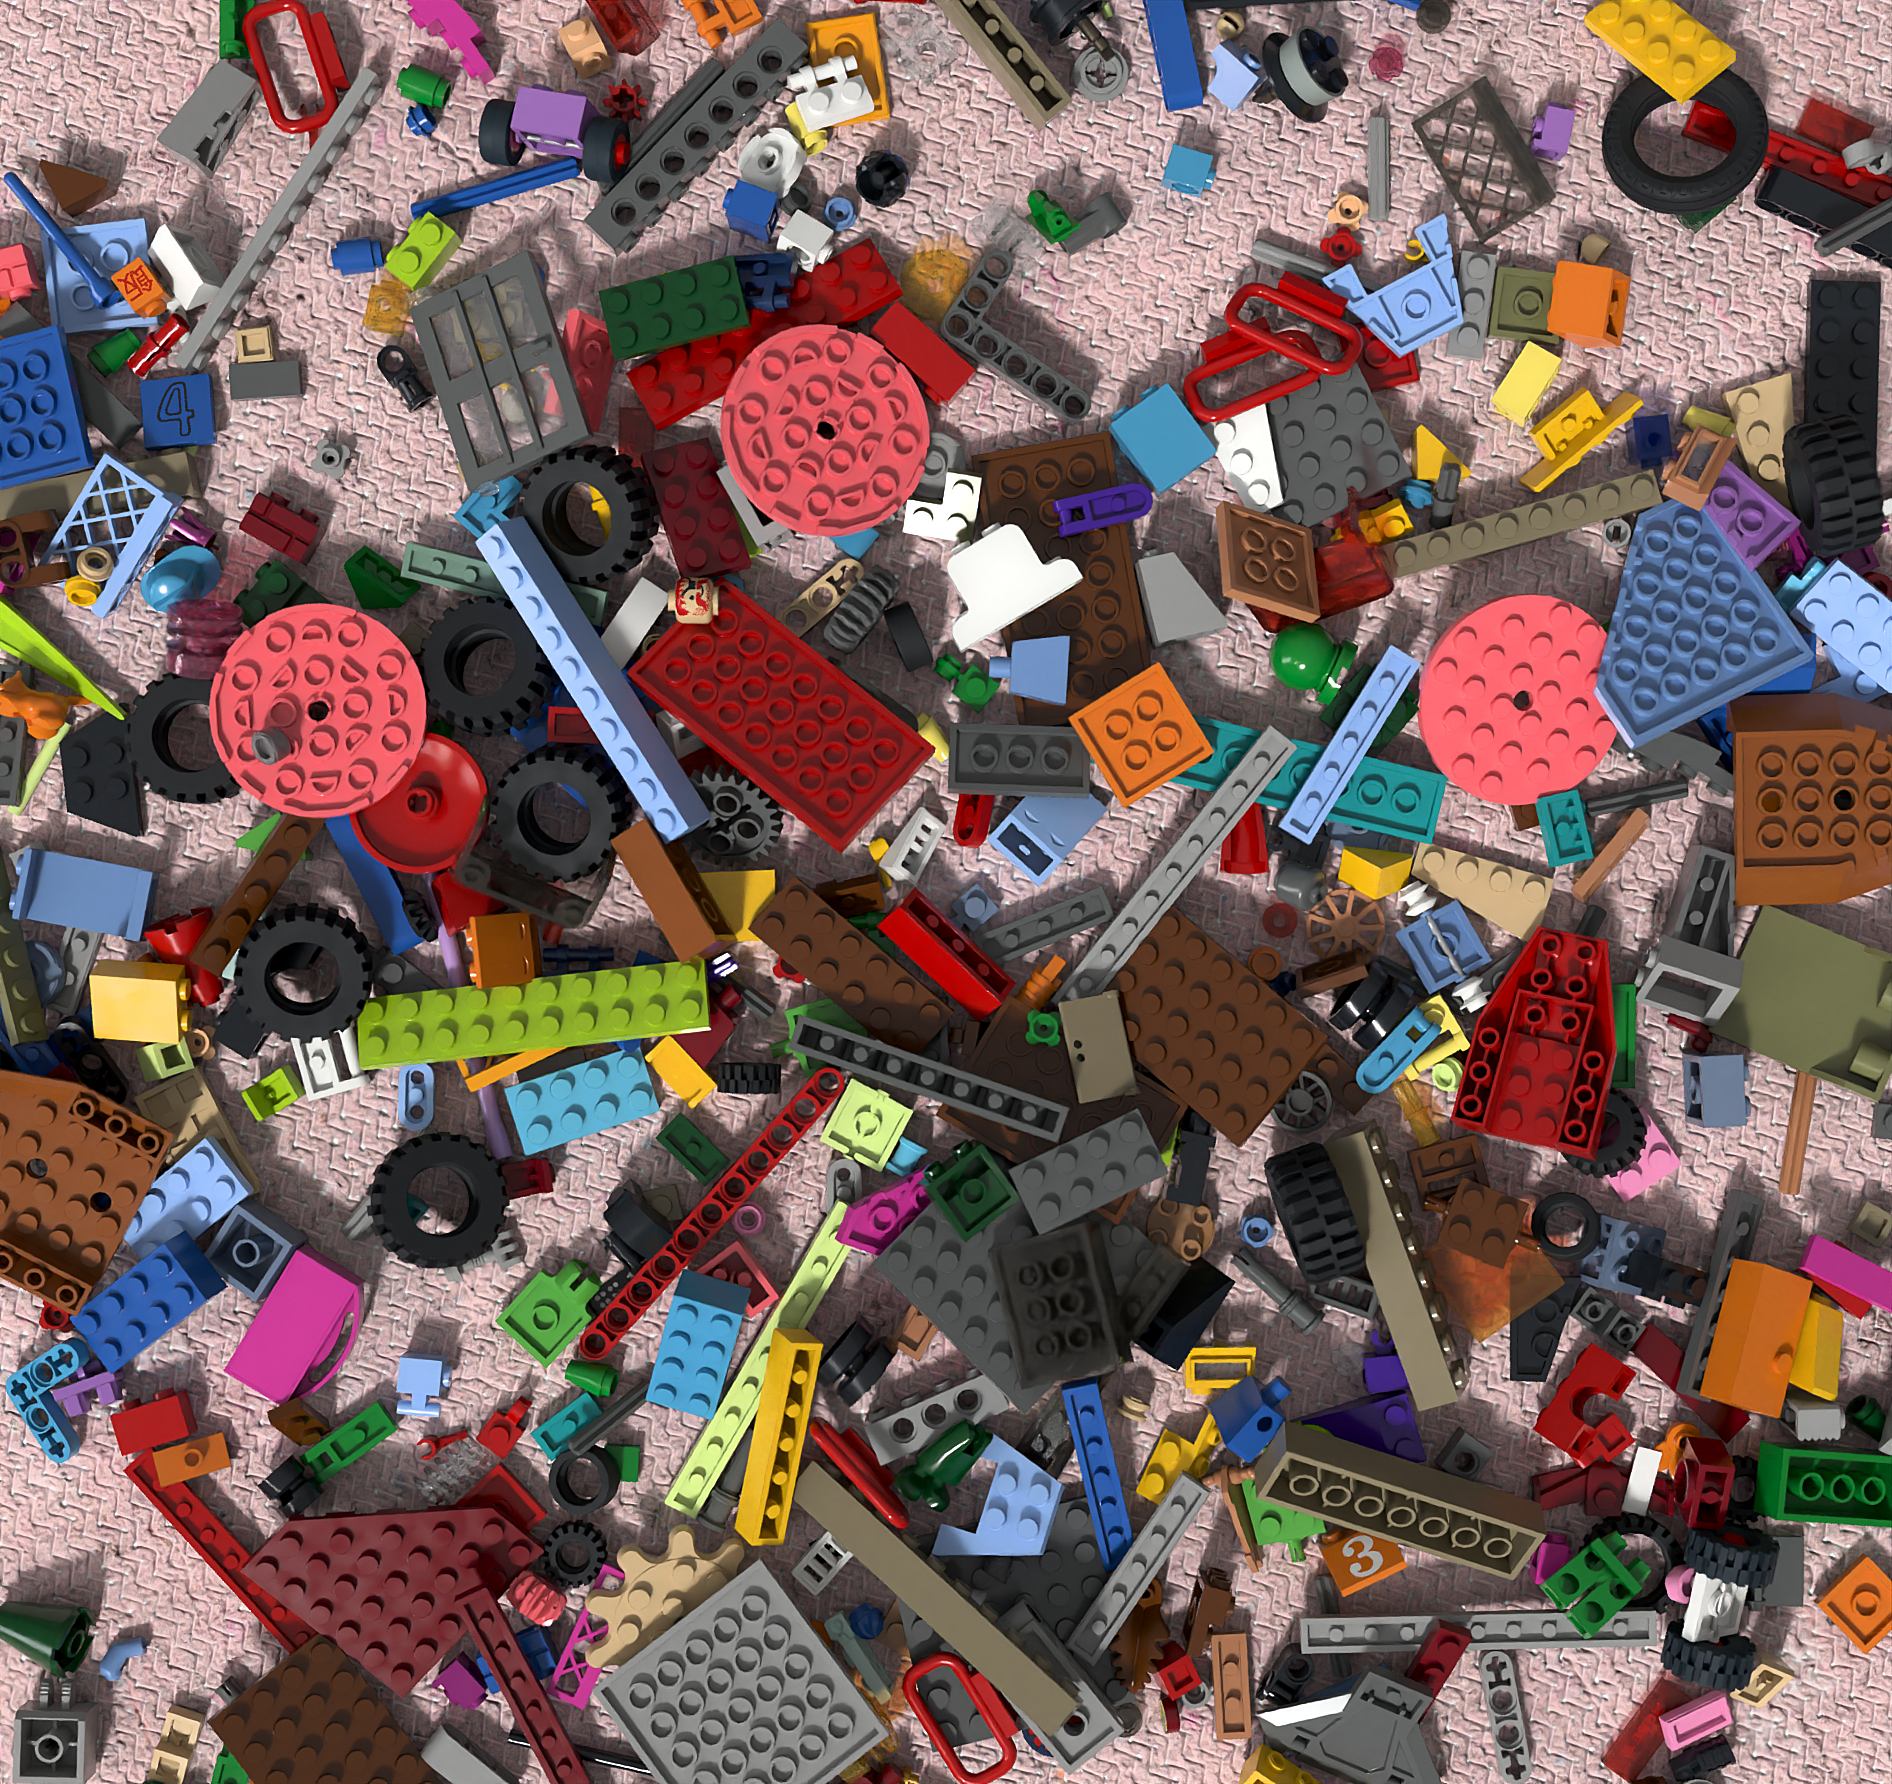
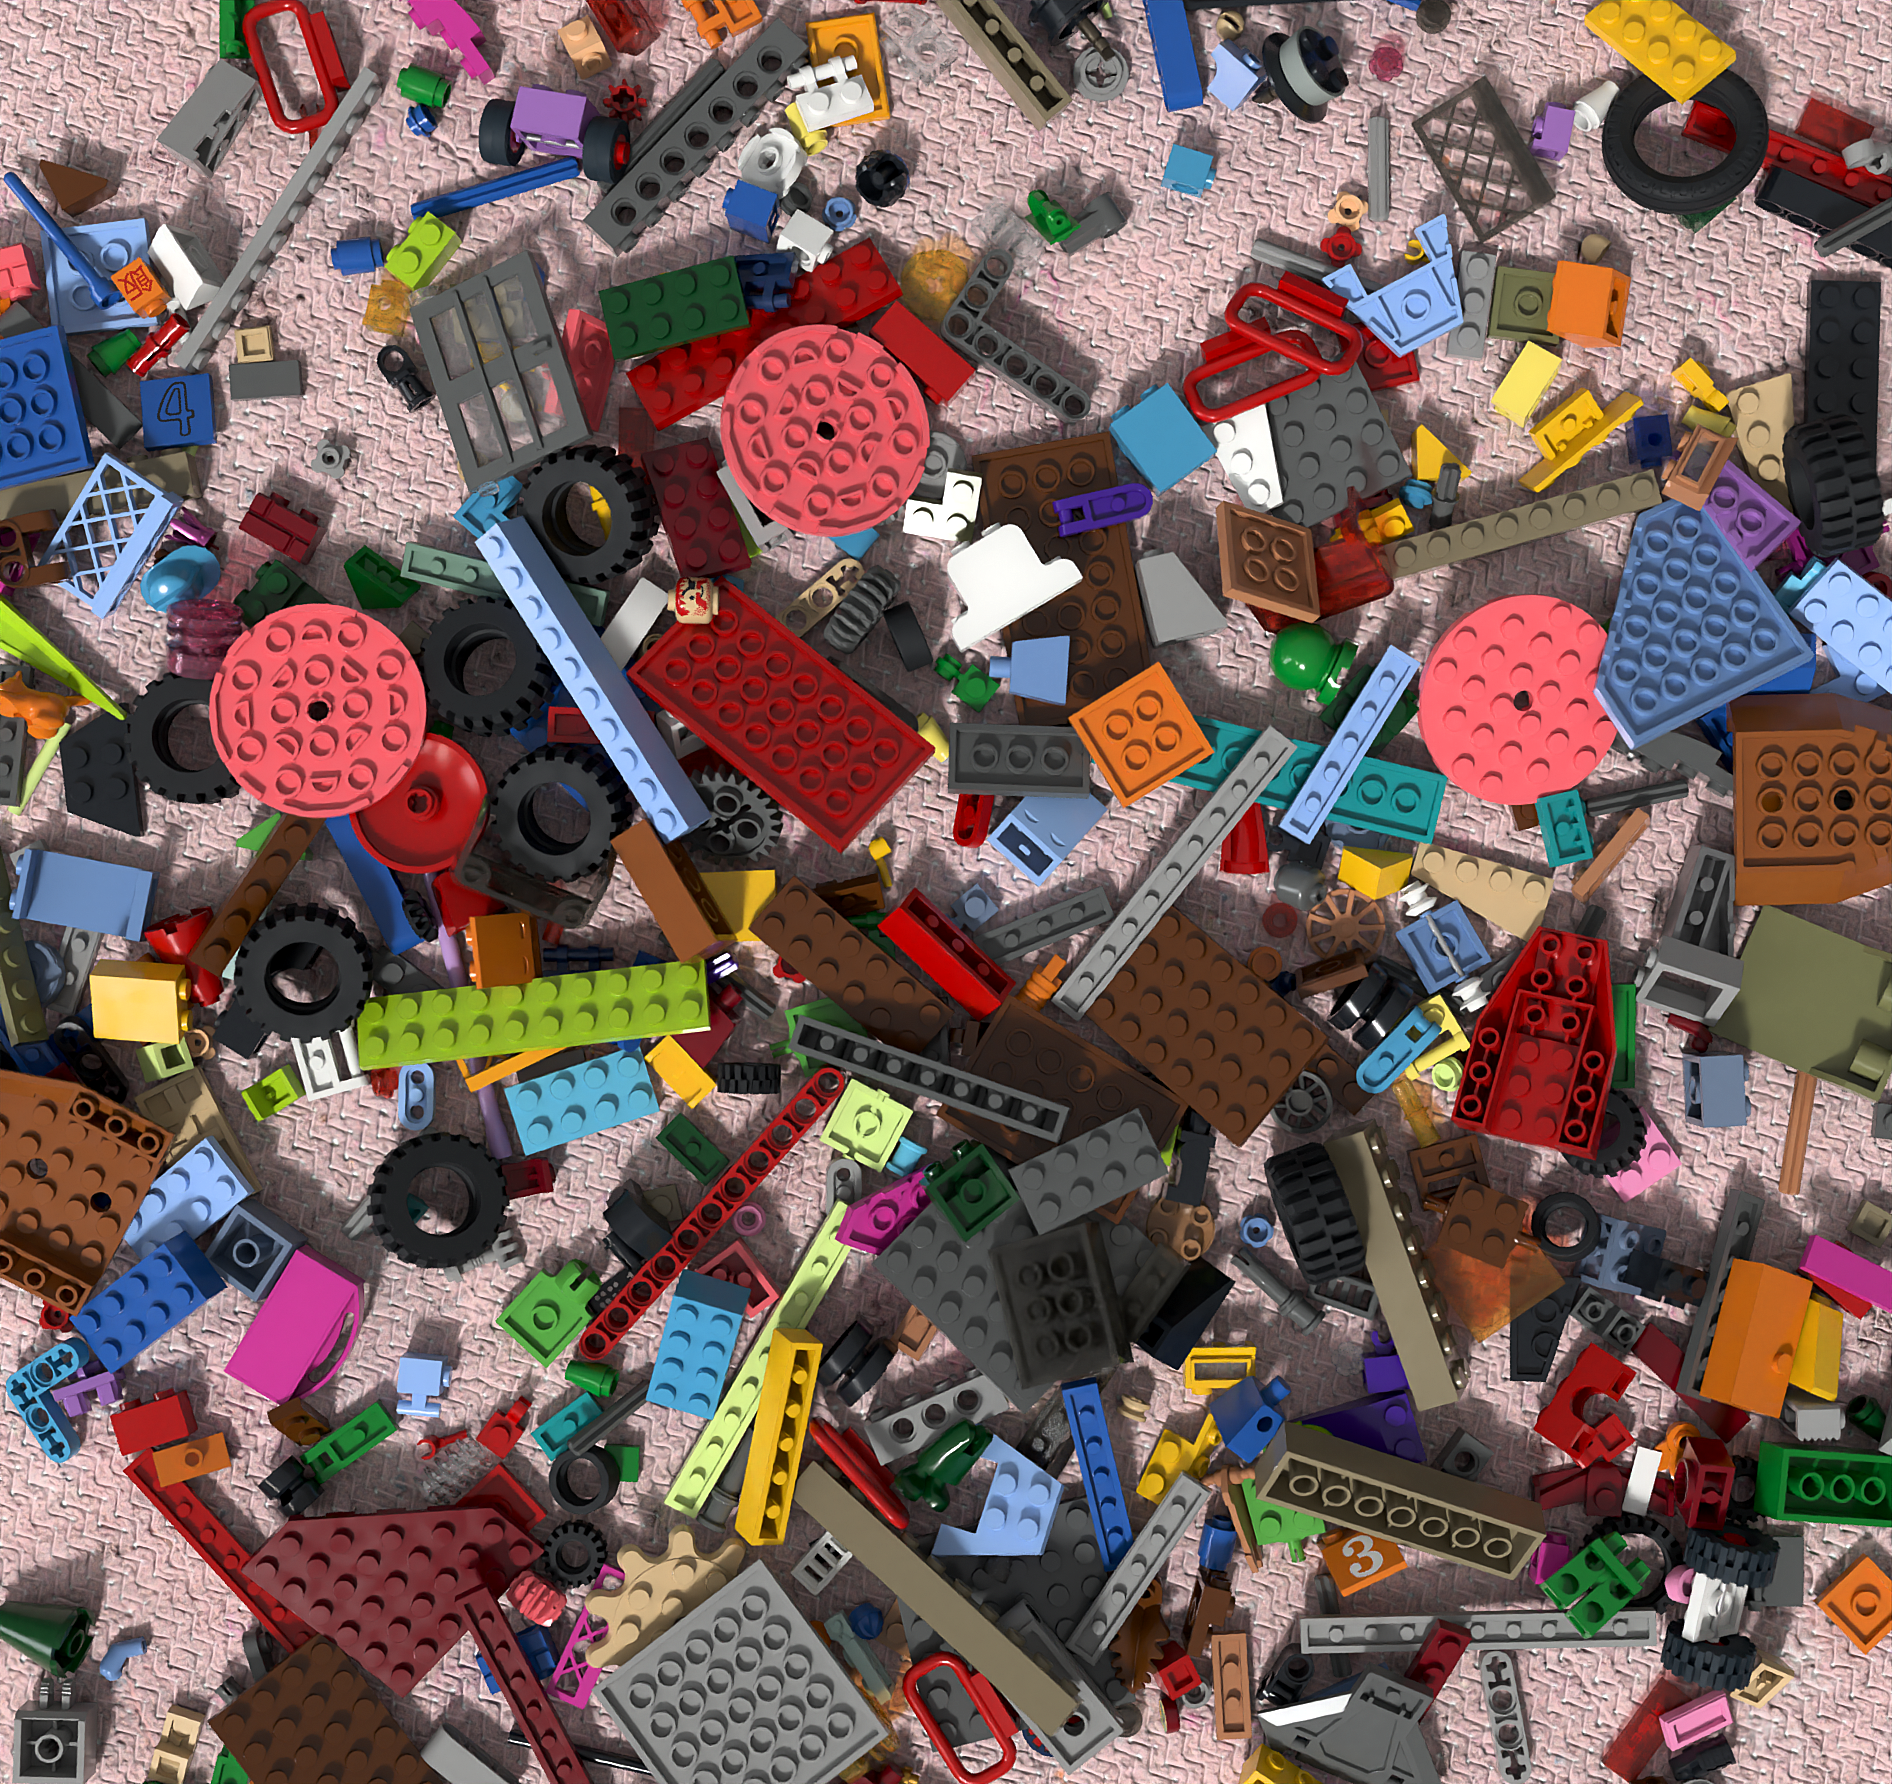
(82, 591): yellow plate -> none
(95, 556): tan plate -> none
(258, 1651): none -> dark grey plate
(270, 745): flat silver tile -> none
(384, 1082): none -> clear red plate
(462, 1682): magenta brick -> none
(898, 850): white slope -> none
(1037, 1019): green plate -> none
(1103, 1045): dark tan door -> none
(1217, 1542): none -> blue brick
(1594, 106): none -> white cone
(1608, 533): light grey hinge -> none
(1697, 381): none -> yellow plate

